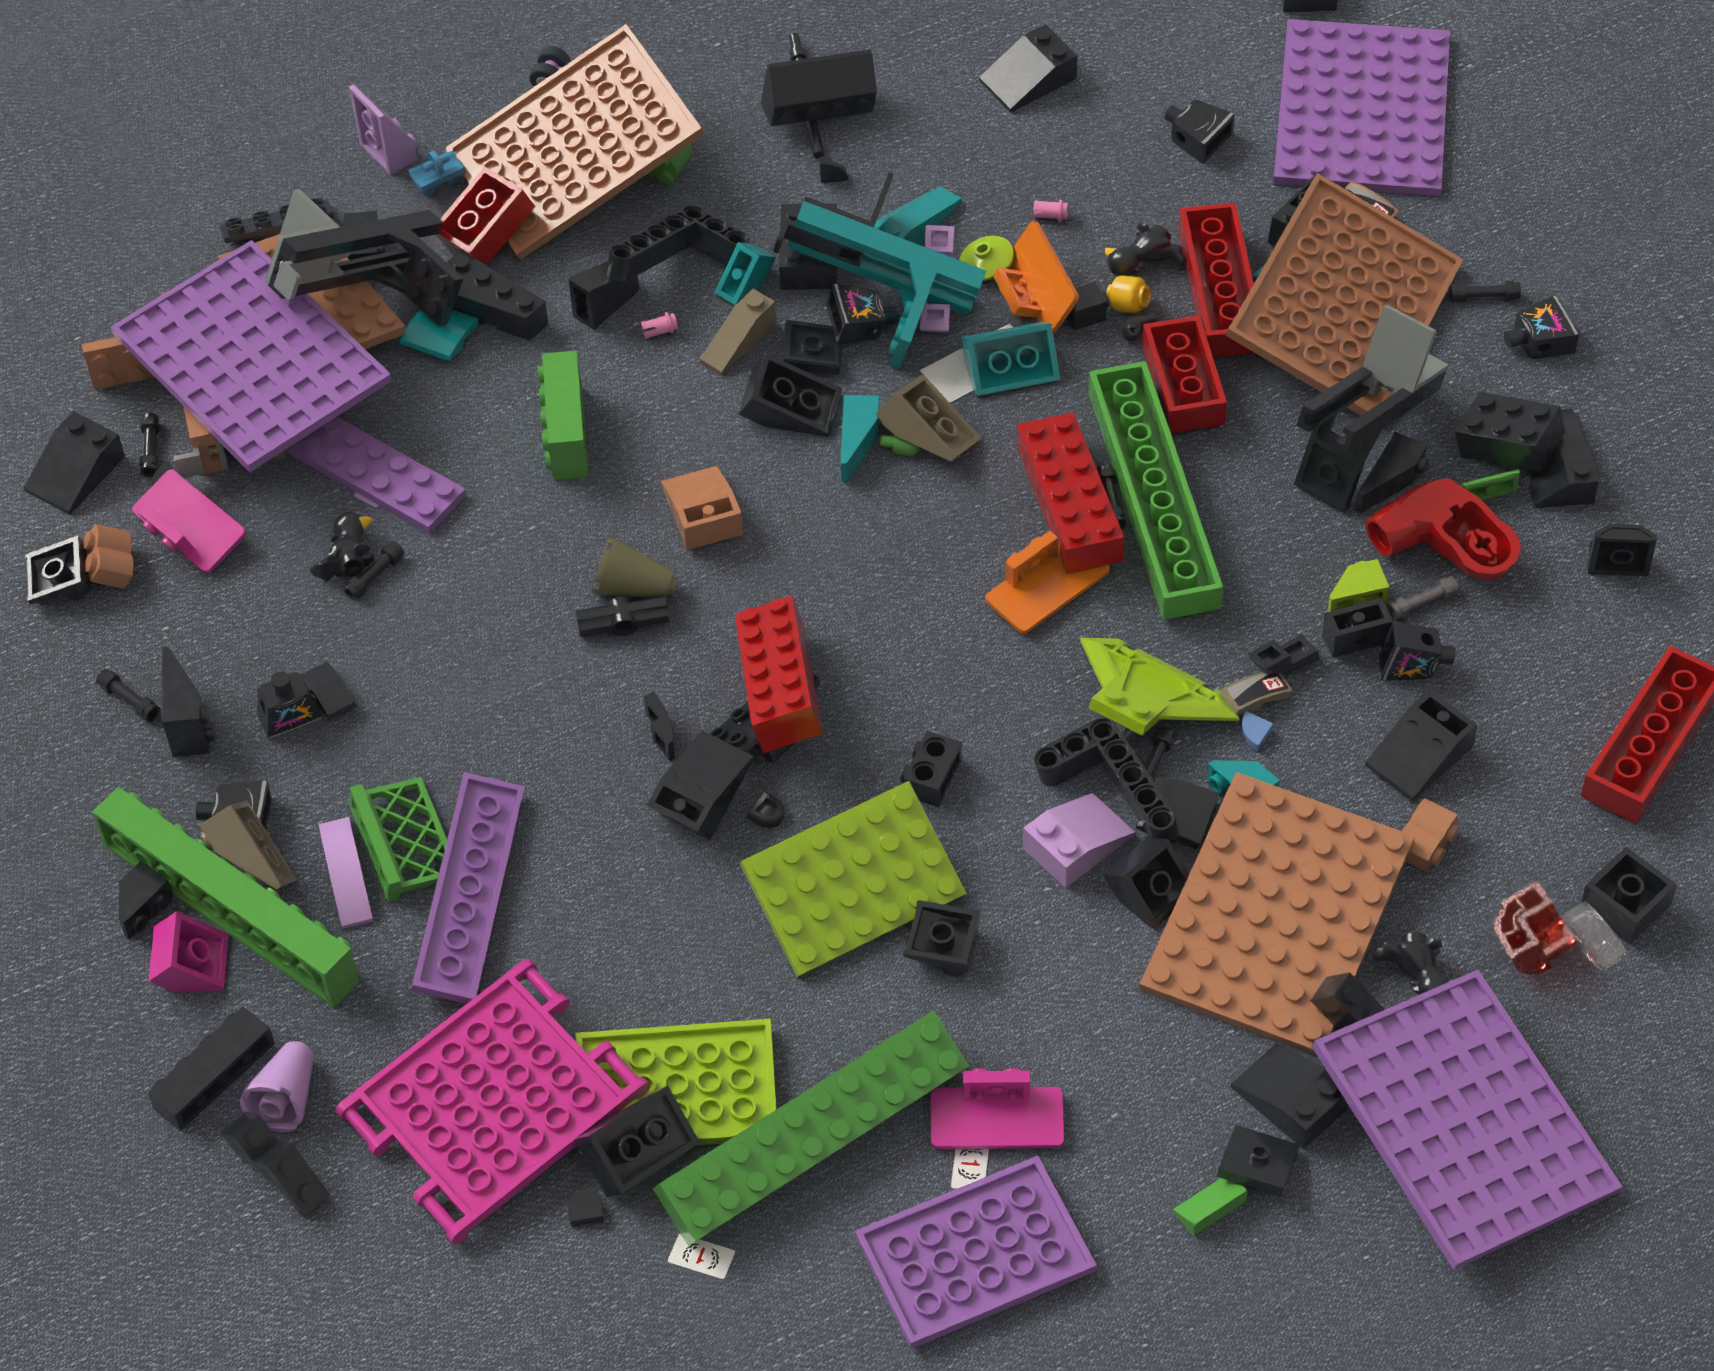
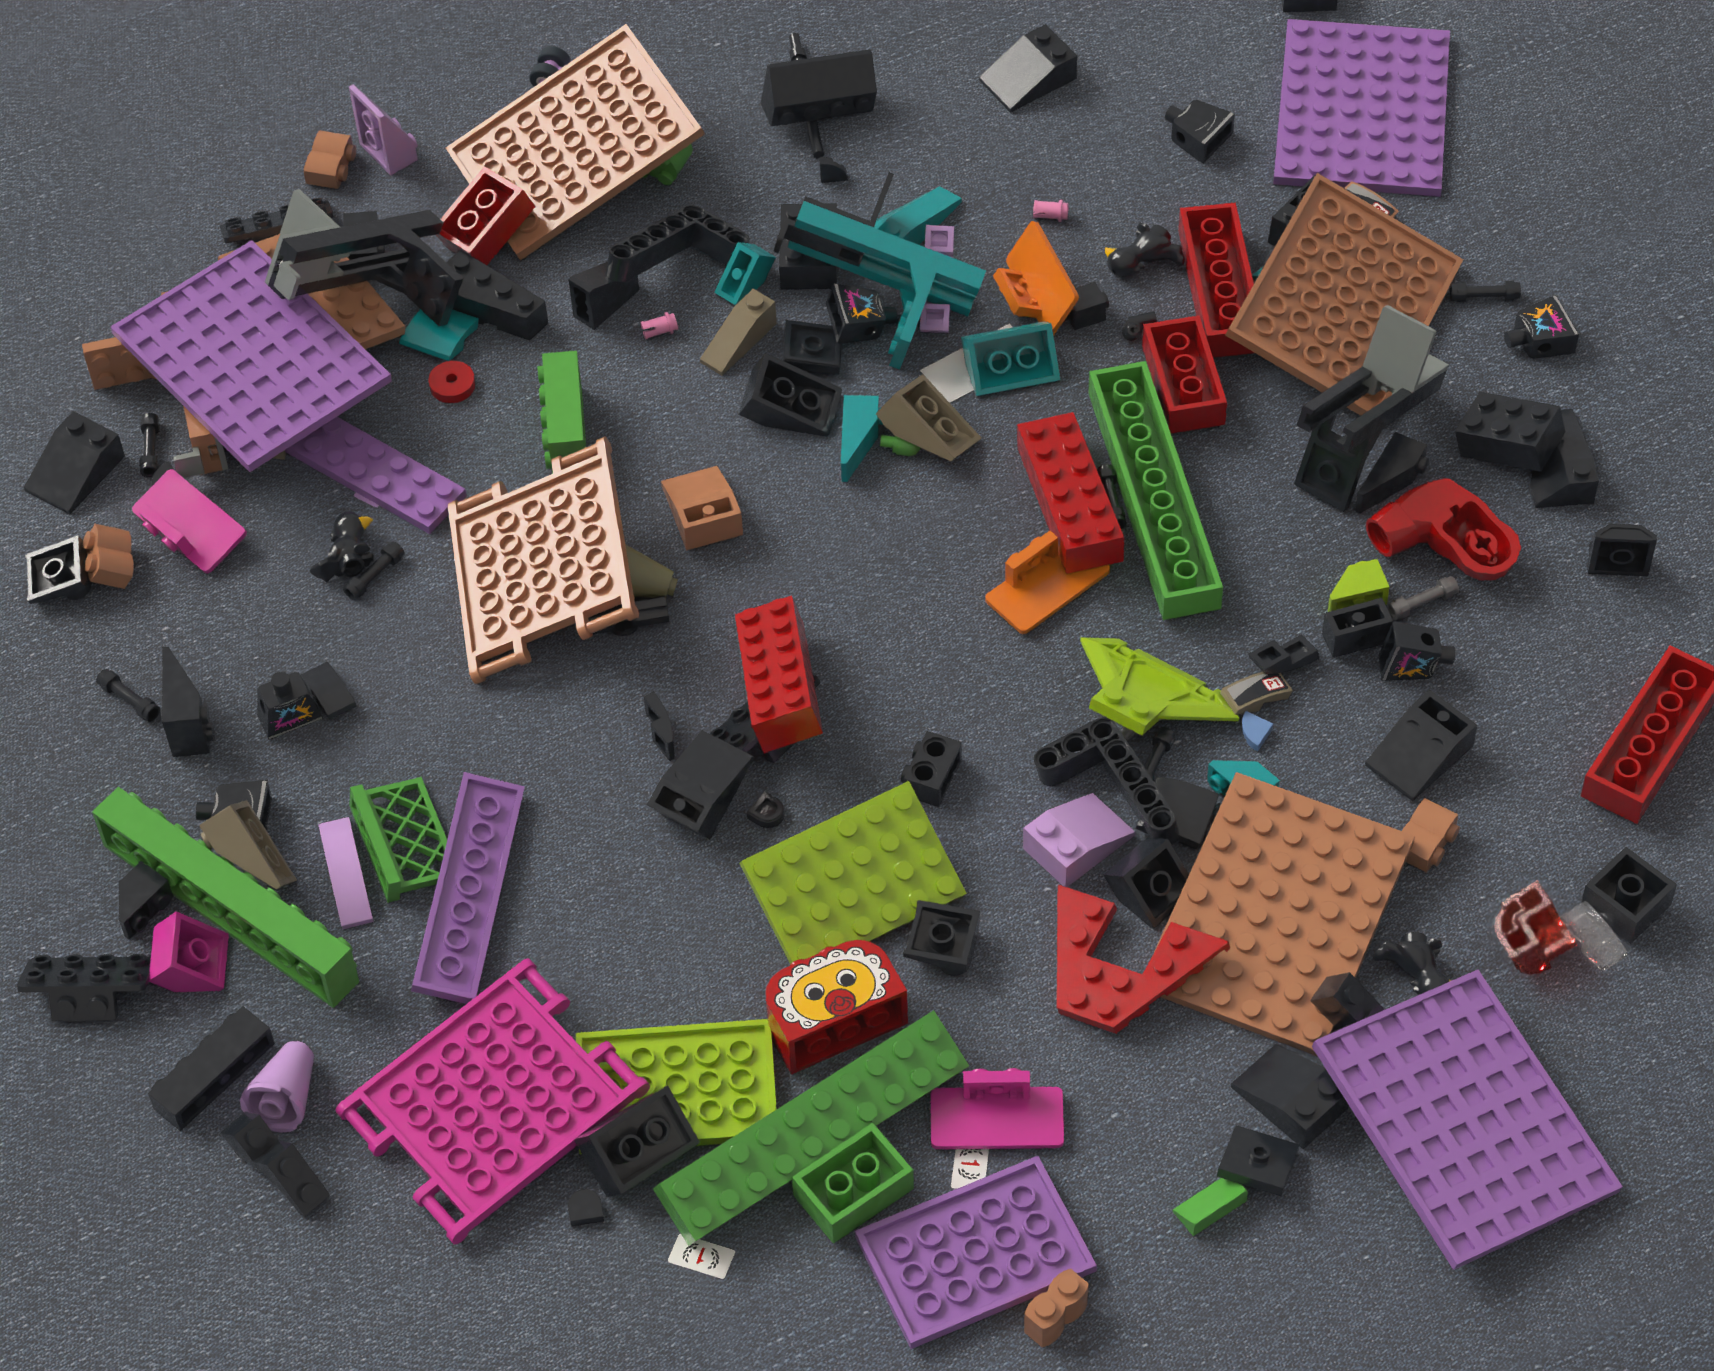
(84, 986): none -> black bracket
(329, 159): none -> nougat brick
(436, 171): dark azure hips -> none
(455, 391): none -> red piece
(540, 559): none -> plate
(834, 1003): none -> brick
(853, 1183): none -> bright green brick
(989, 254): lime dish -> none
(1058, 1306): none -> nougat brick
(1108, 993): none -> red wing
(1128, 294): yellow head -> none
(1494, 485): bright green slope -> none

